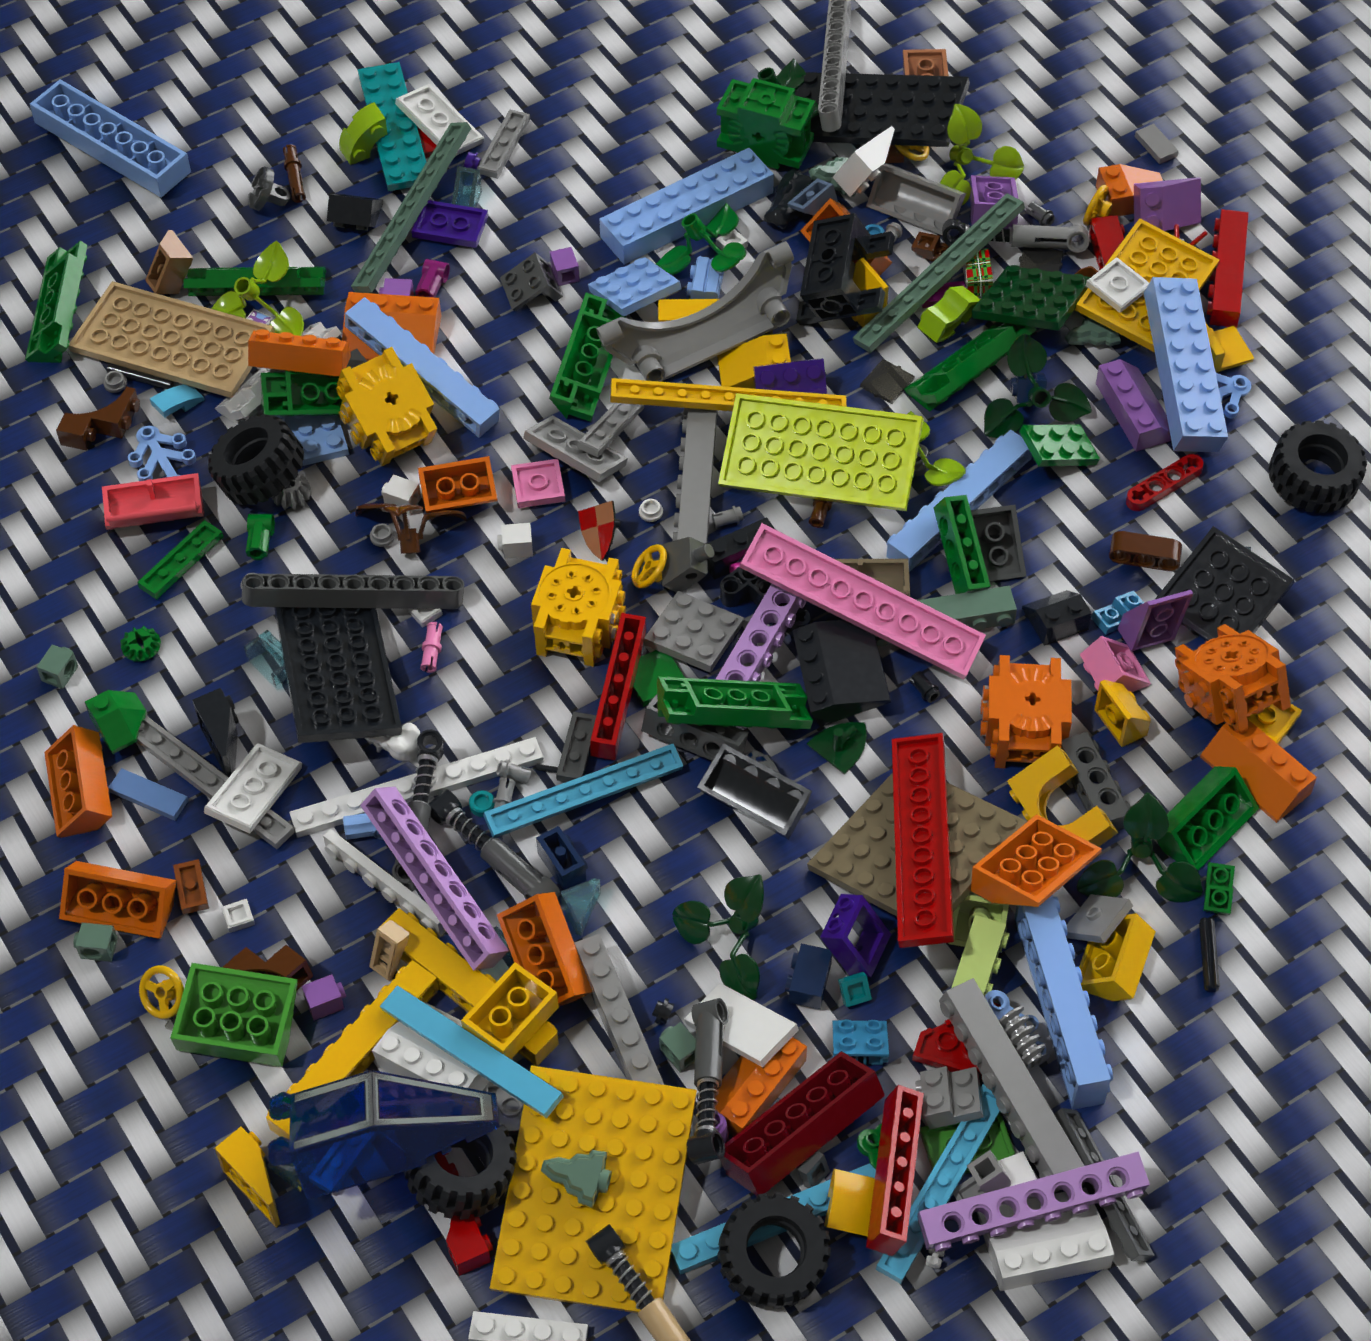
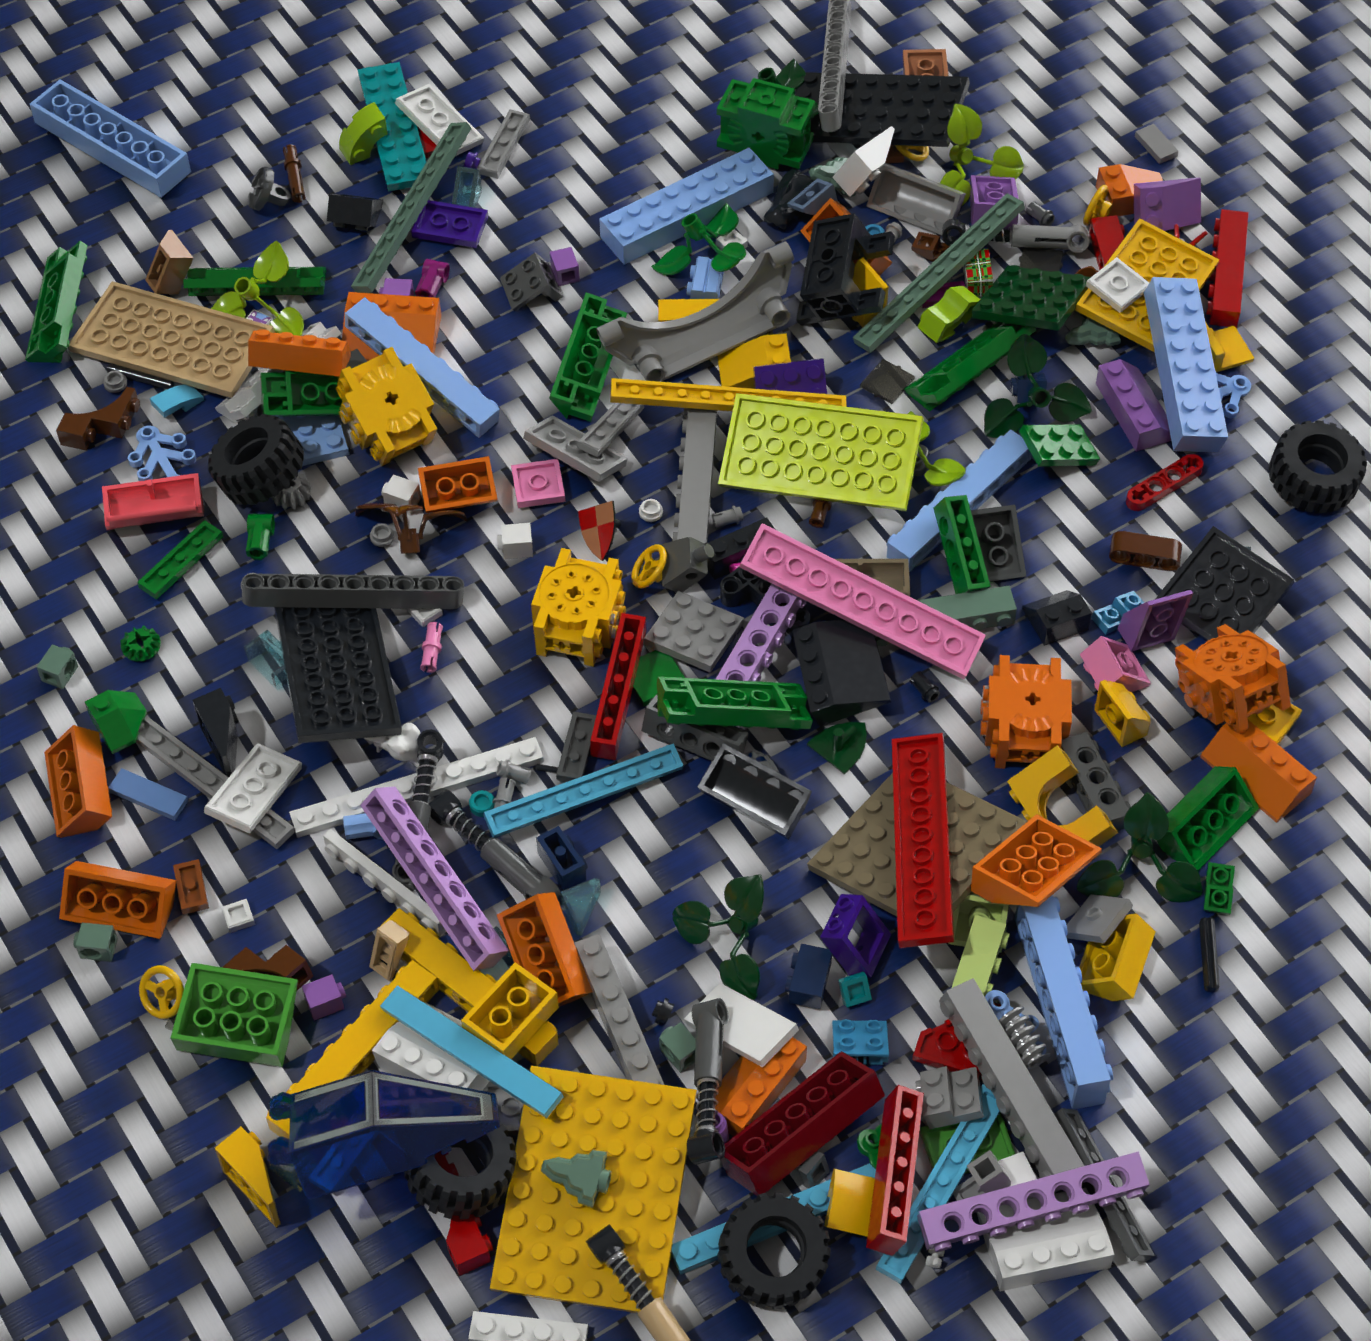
(634, 286): light blue plate -> none

